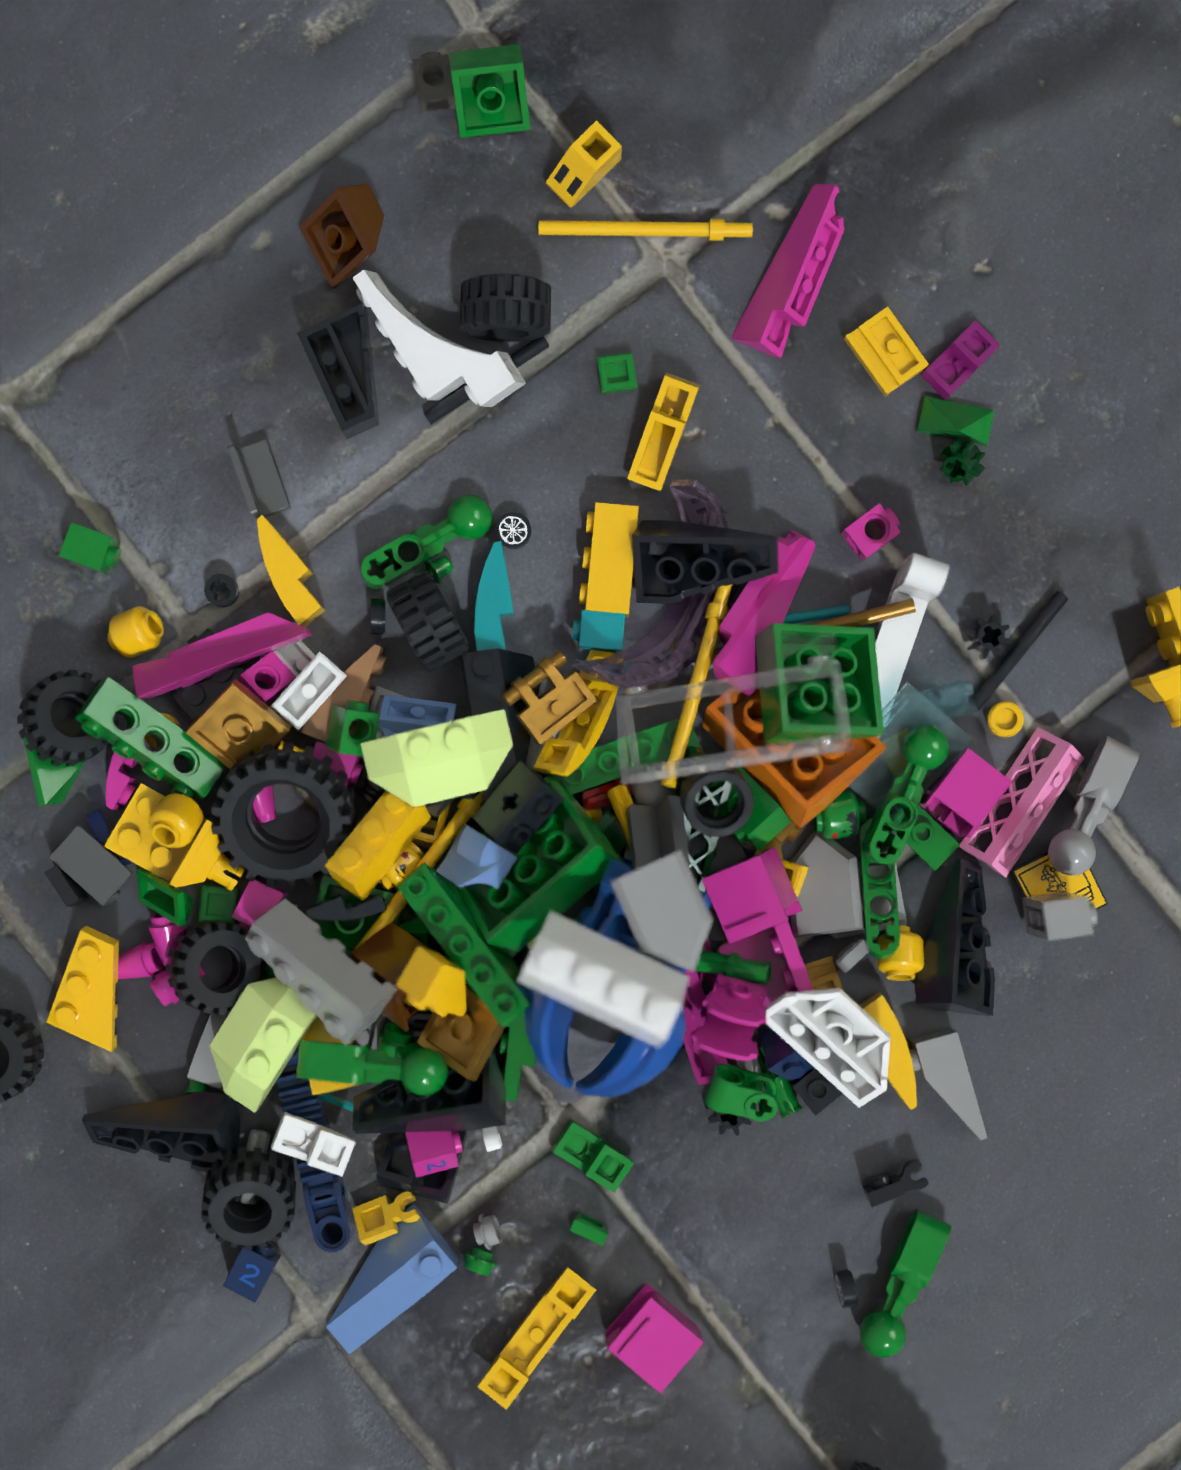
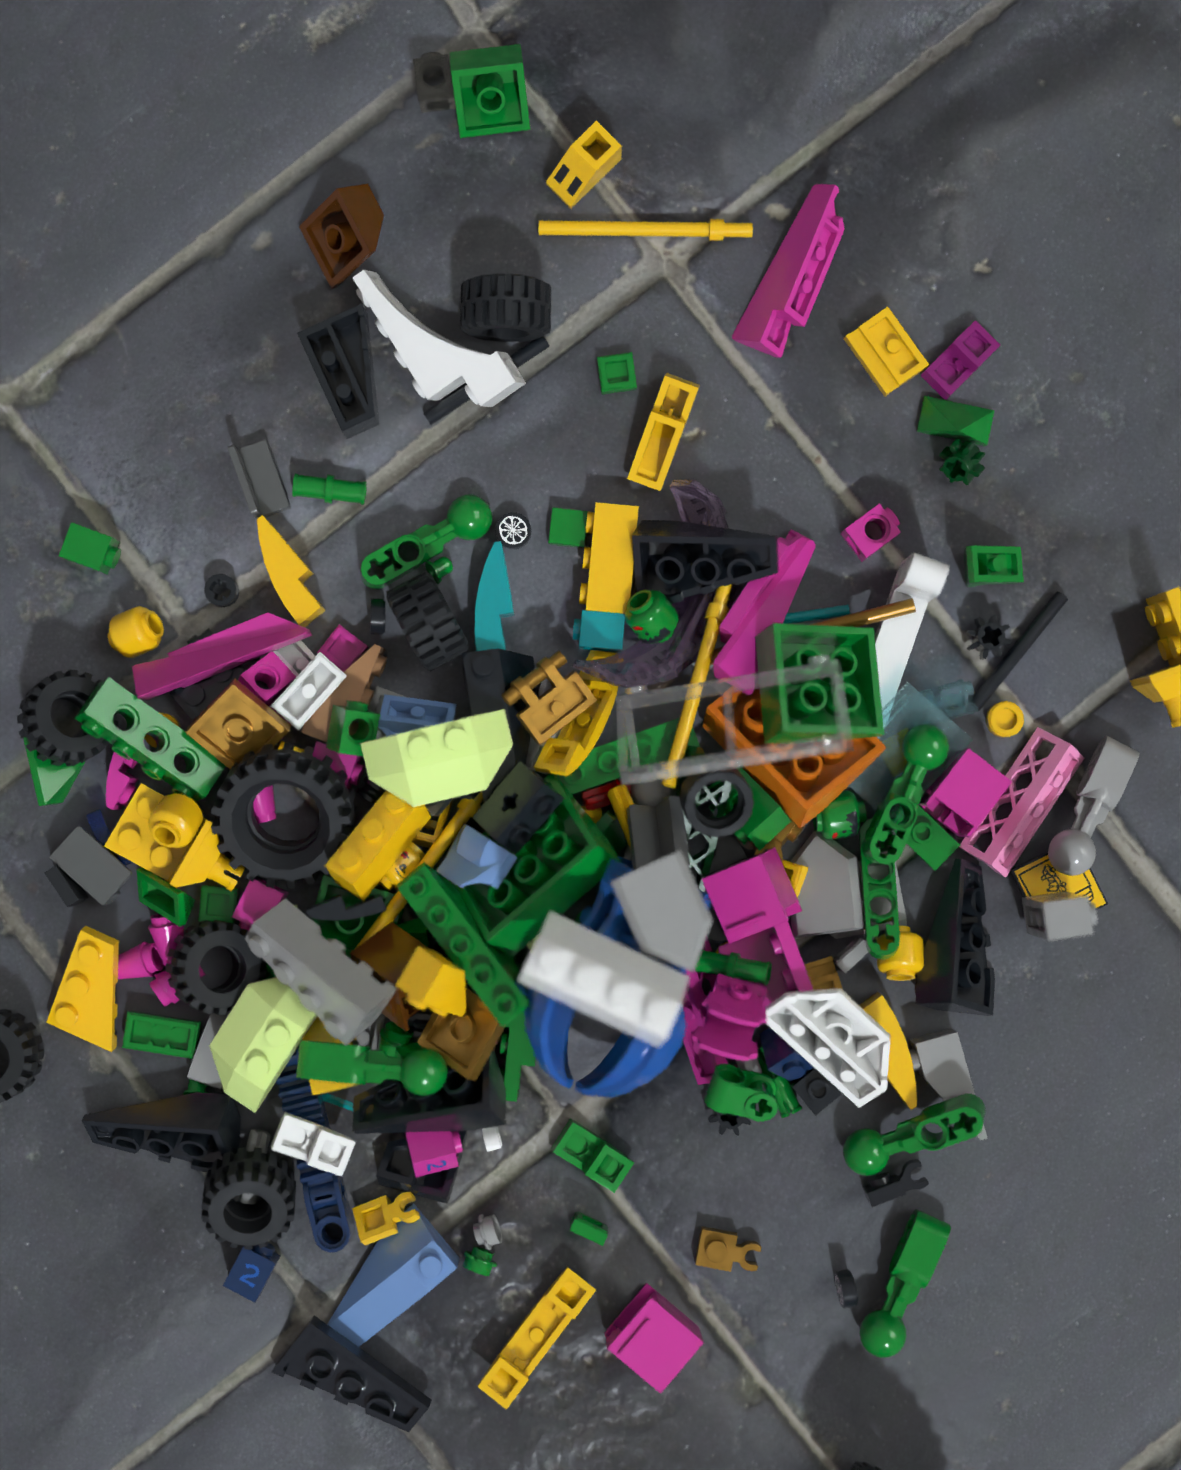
(161, 1034): none -> green plate
(329, 489): none -> green pin
(340, 1367): none -> black wing
(343, 648): none -> dark pink tile
(568, 527): none -> green tile
(651, 616): none -> green head
(719, 1250): none -> pearl gold plate
(869, 1151): none -> green beam
(993, 565): none -> green slope

